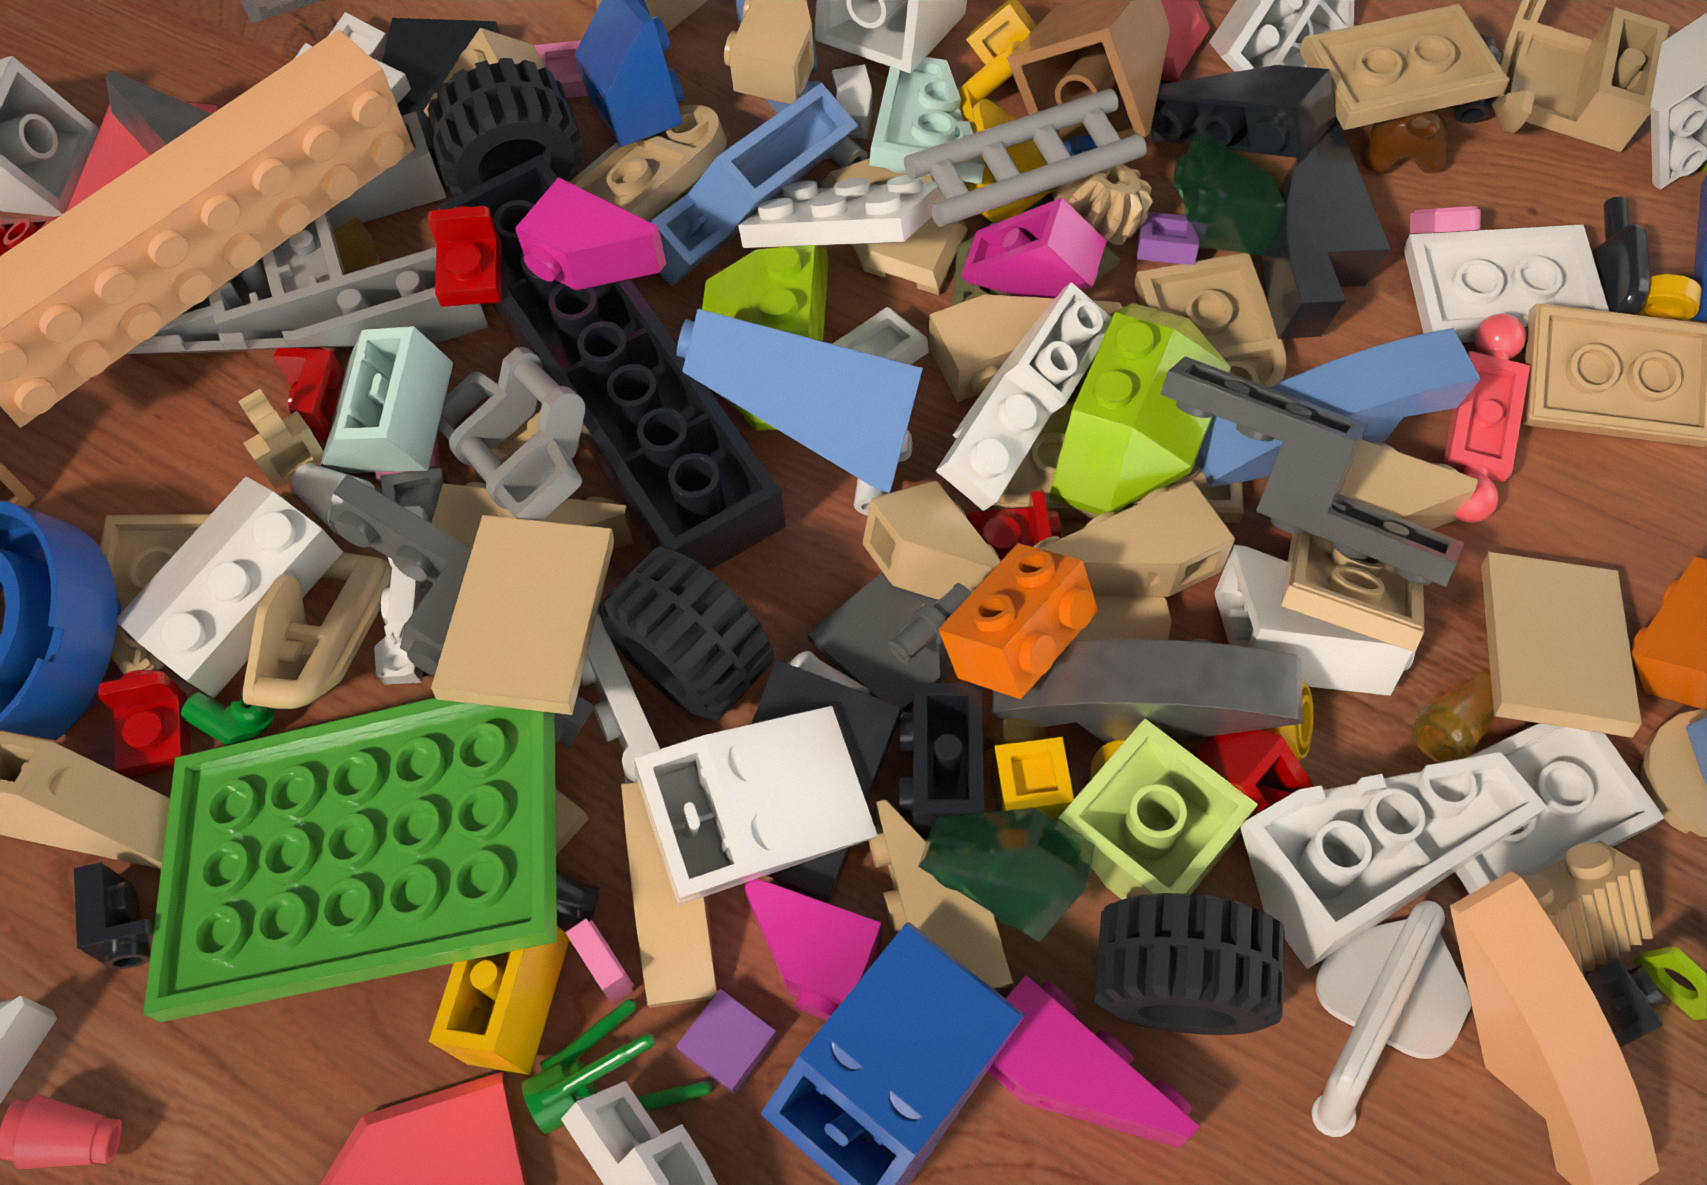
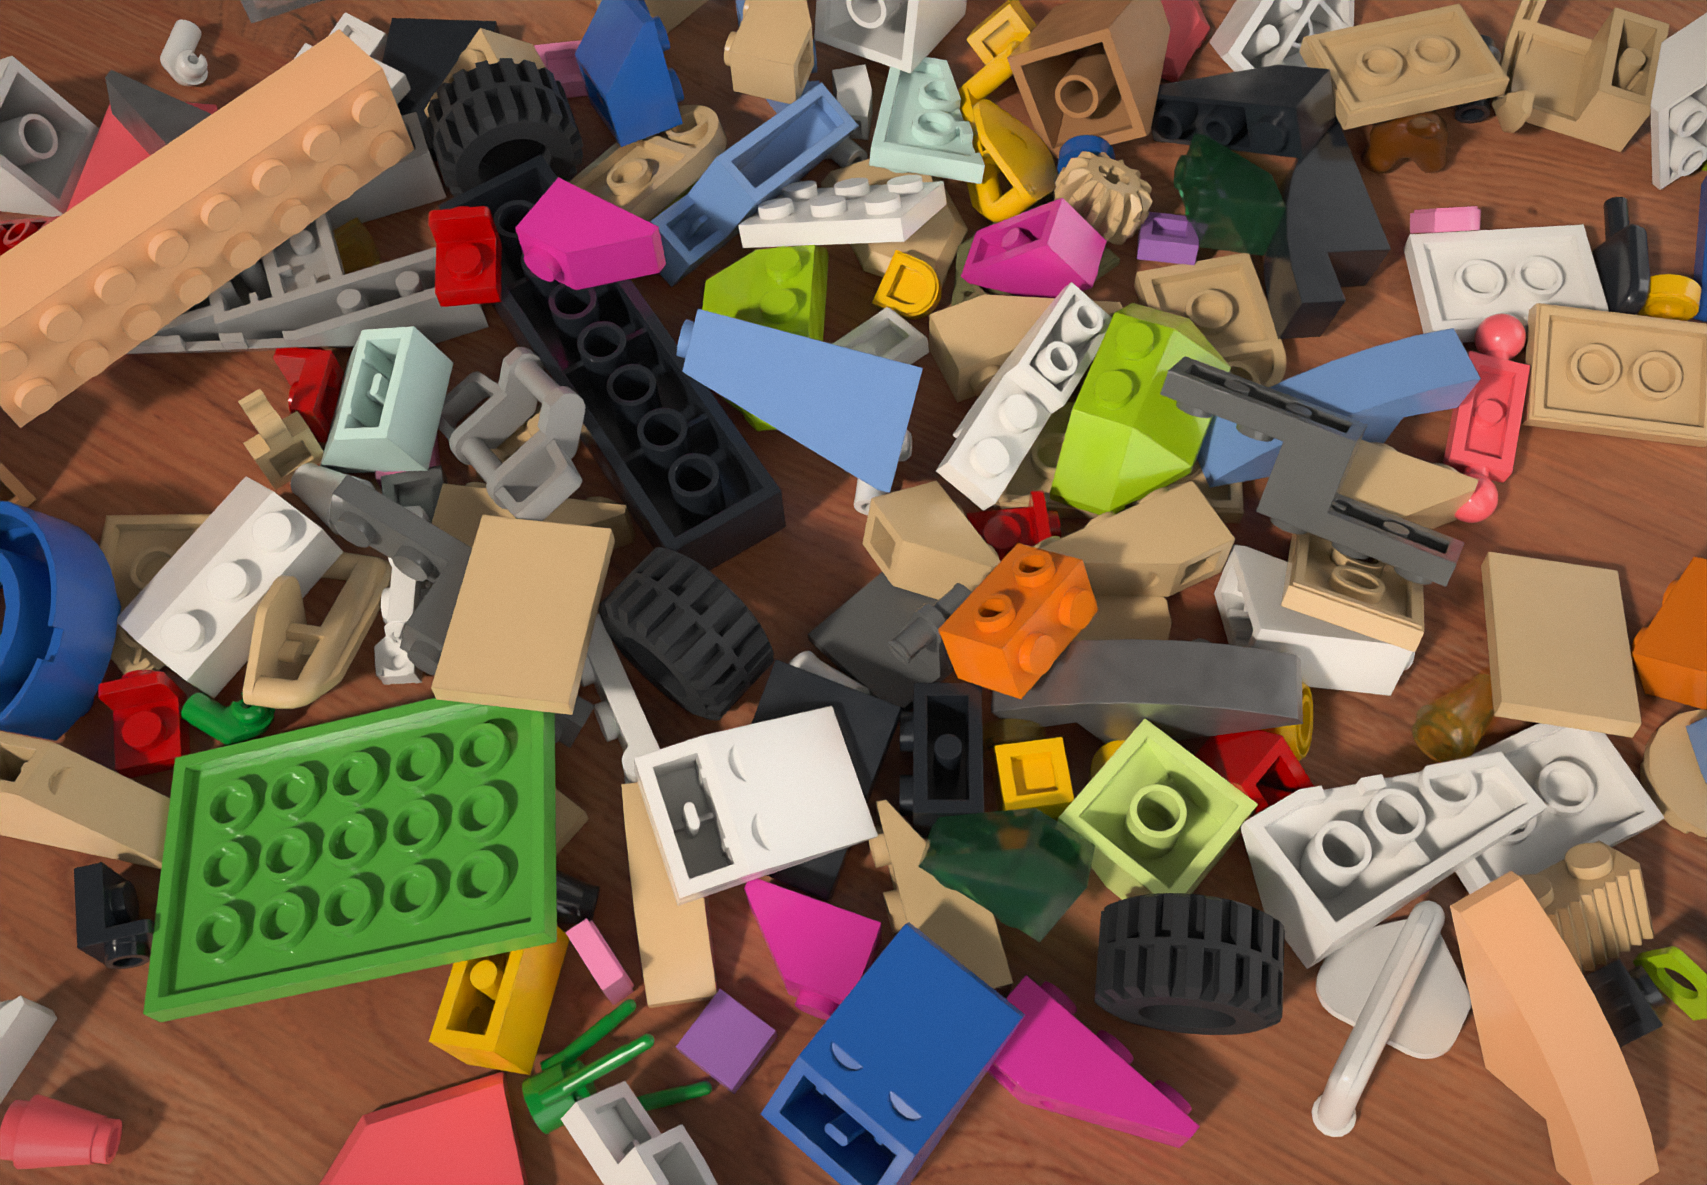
(179, 55): none -> white arm
(909, 287): none -> yellow tile
(1010, 184): light grey bar -> none

